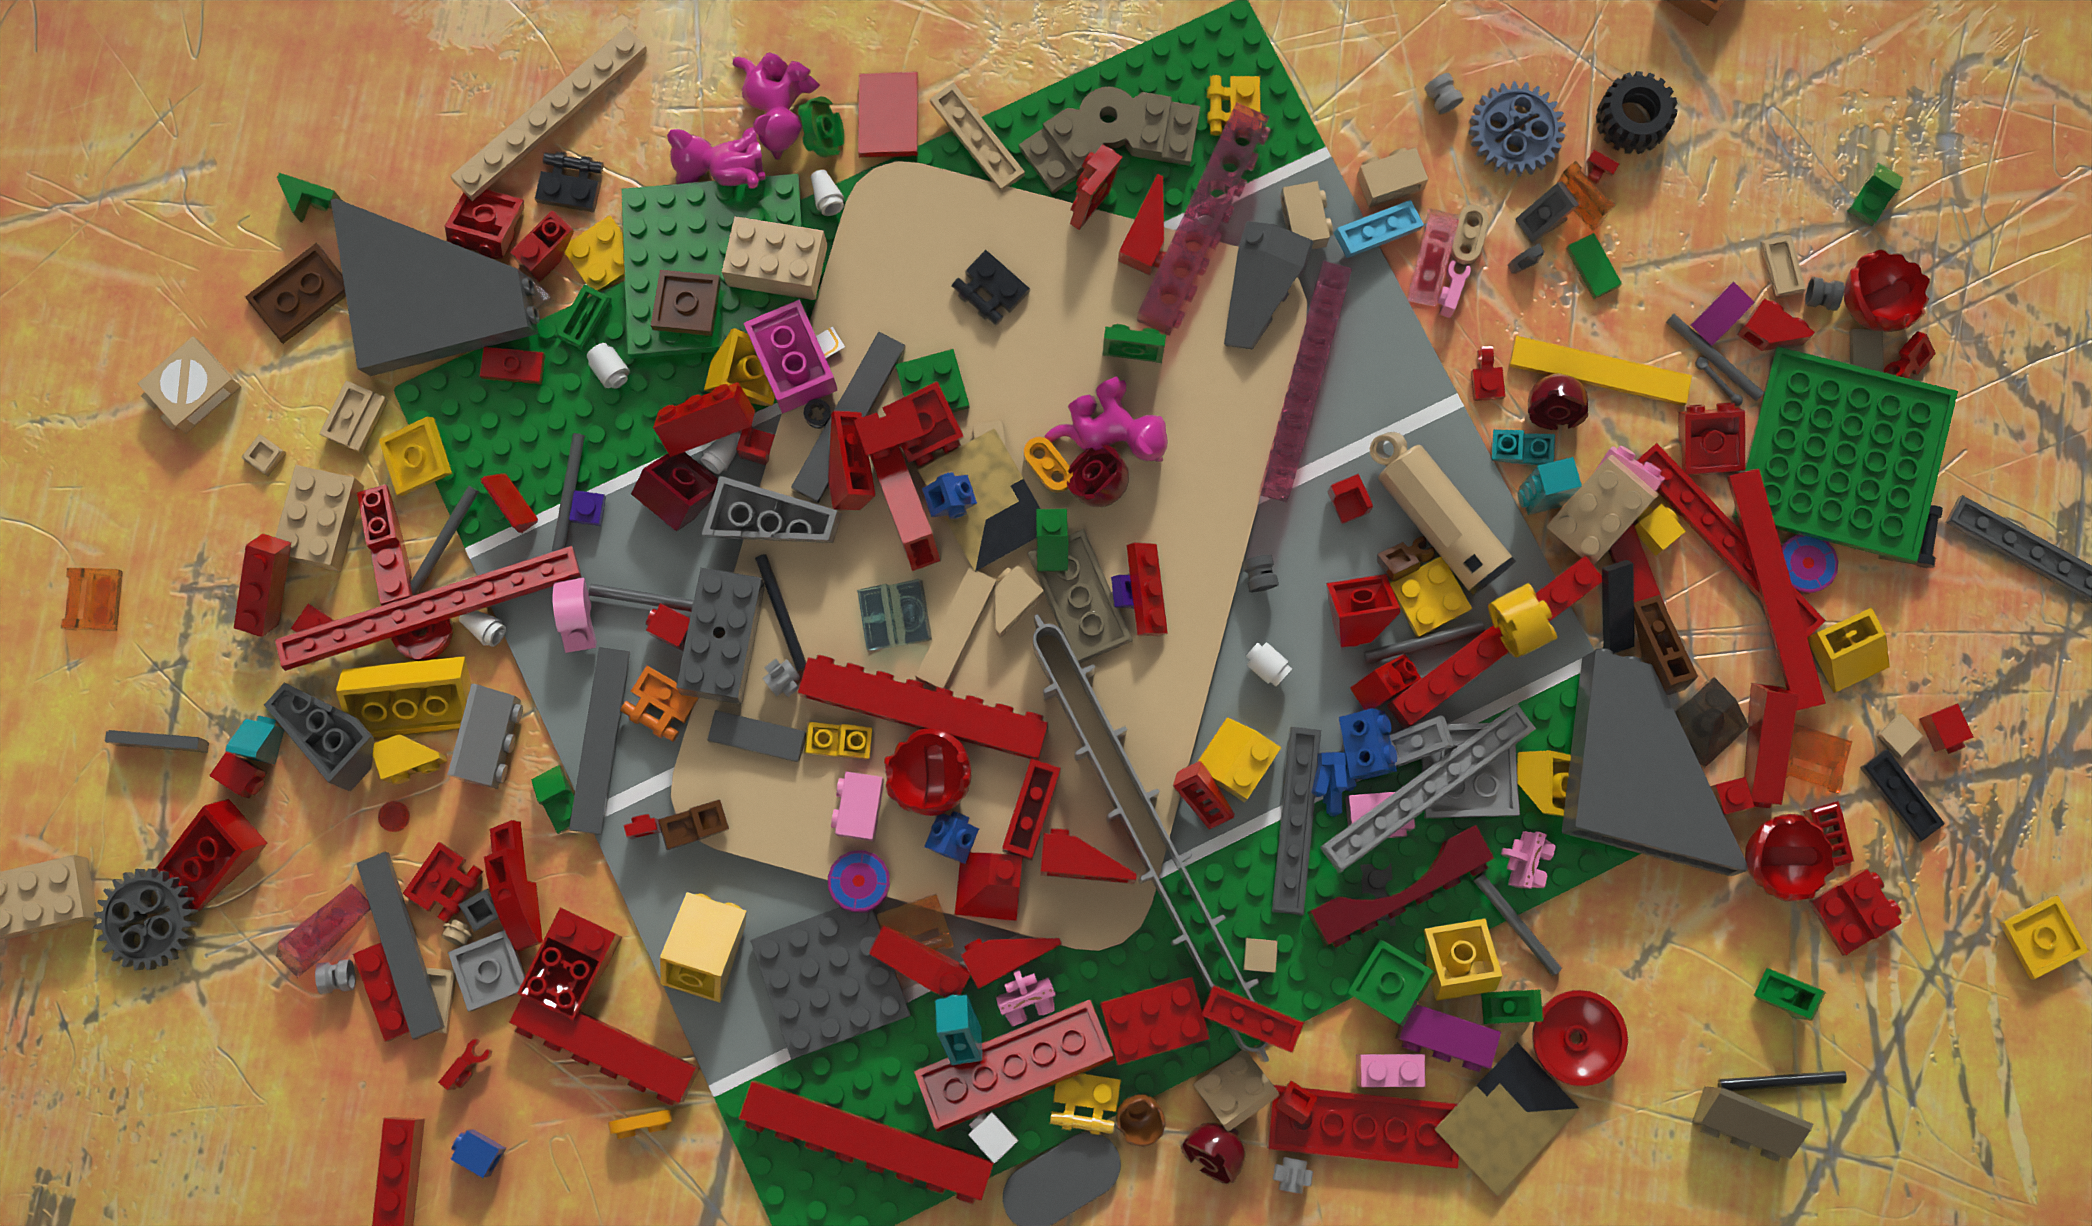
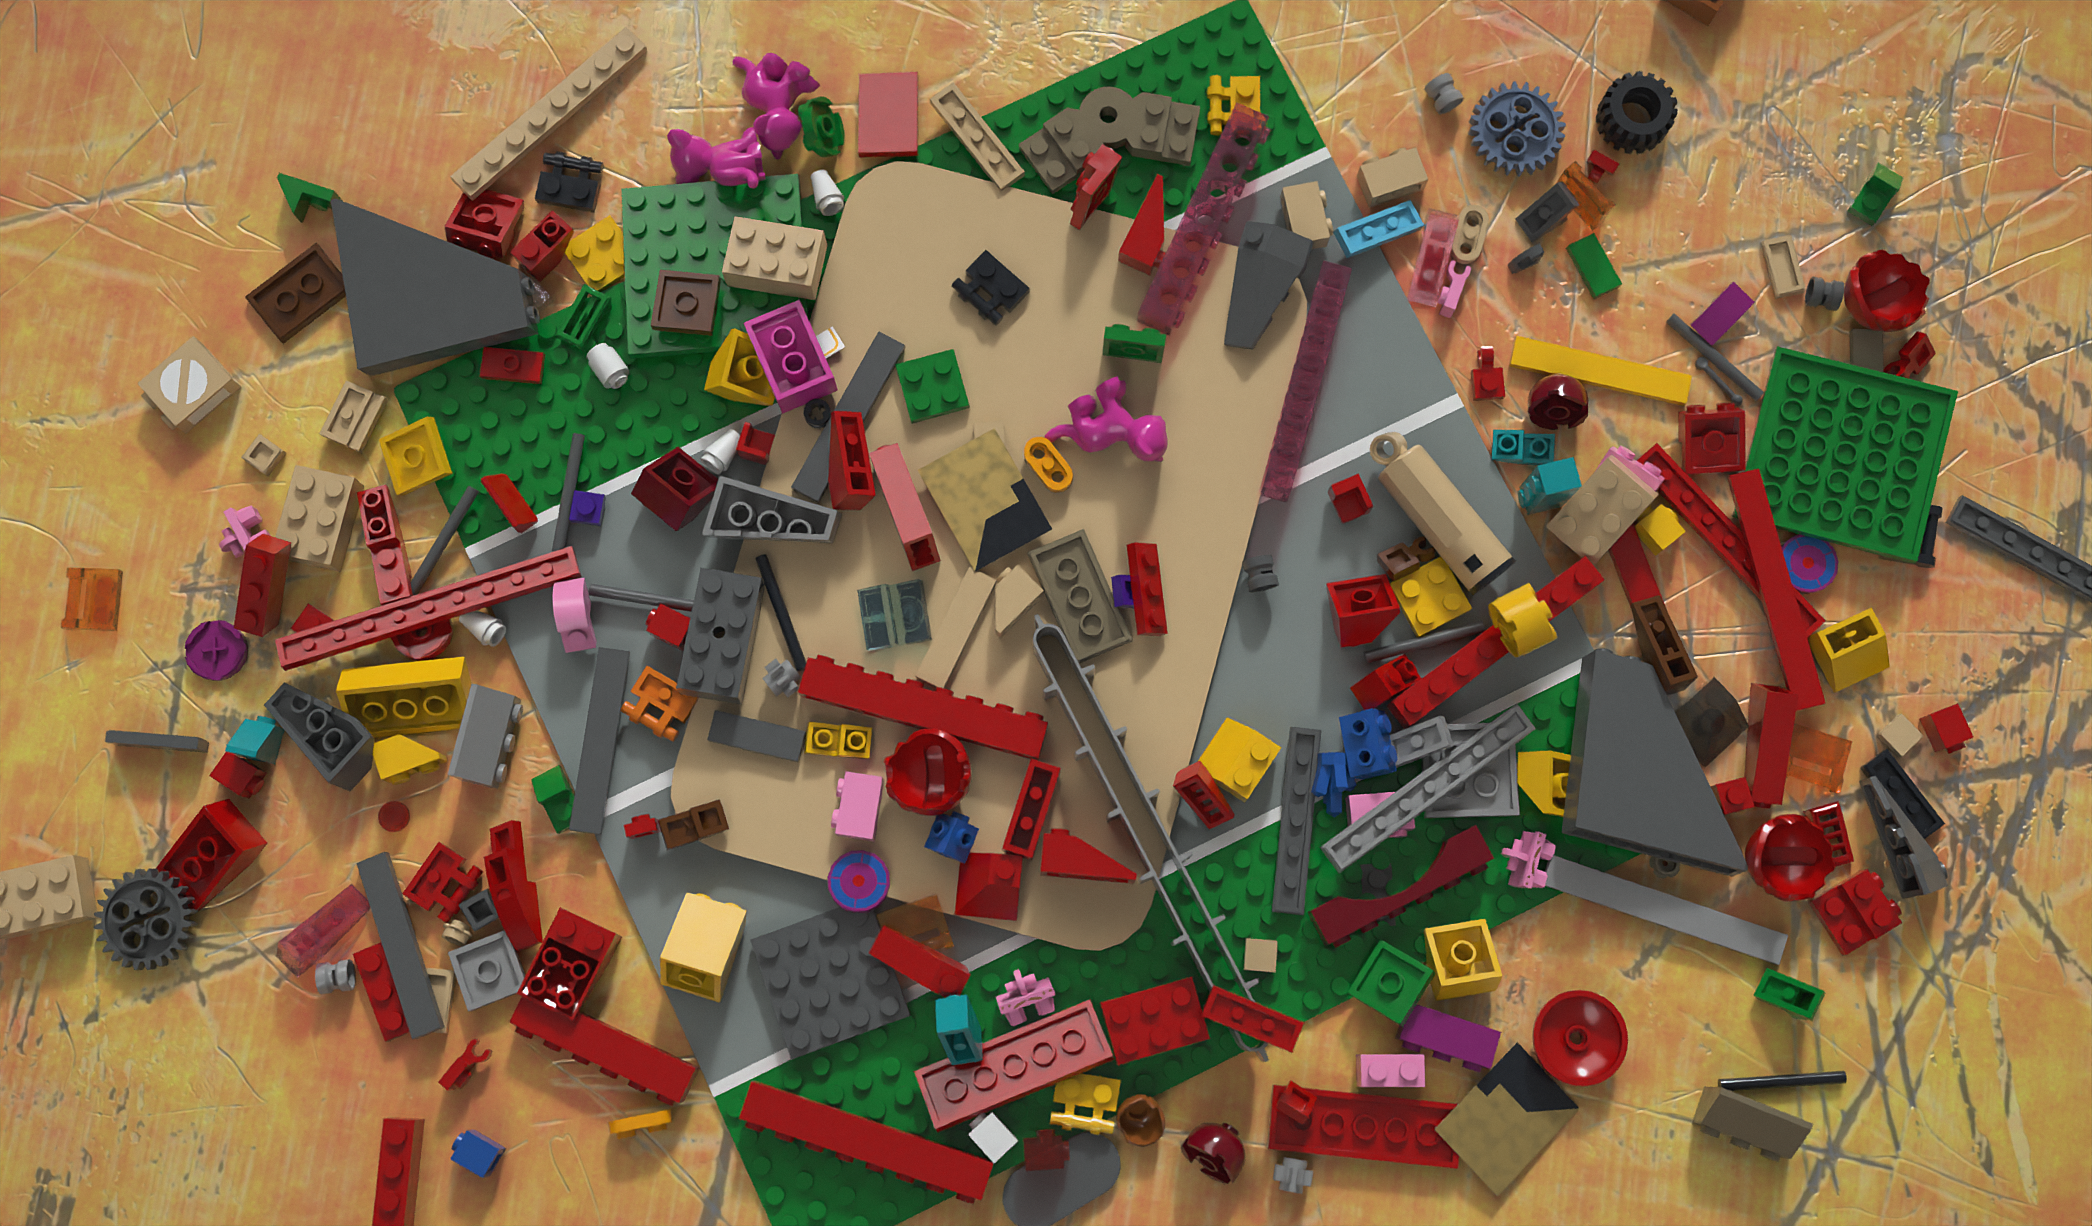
(216, 650): none -> magenta tile
(241, 522): none -> bright pink hips
(704, 418): red brick -> none
(891, 431): red brick -> none
(936, 421): red plate -> none
(949, 496): blue brick -> none
(998, 957): red slope -> none
(1045, 1151): none -> clear red brick
(1052, 540): green slope -> none
(1098, 477): dark red cylinder -> none
(1236, 1090): tan plate -> none
(1268, 663): white brick -> none
(1512, 1006): green slope -> none
(1517, 924): dark grey bar -> none
(1618, 606): black tile -> none
(1664, 871): none -> dark tan plate
(1665, 910): none -> light grey tile
(1773, 327): red slope -> none
(1909, 855): none -> dark grey wedge
(2044, 937): yellow plate -> none

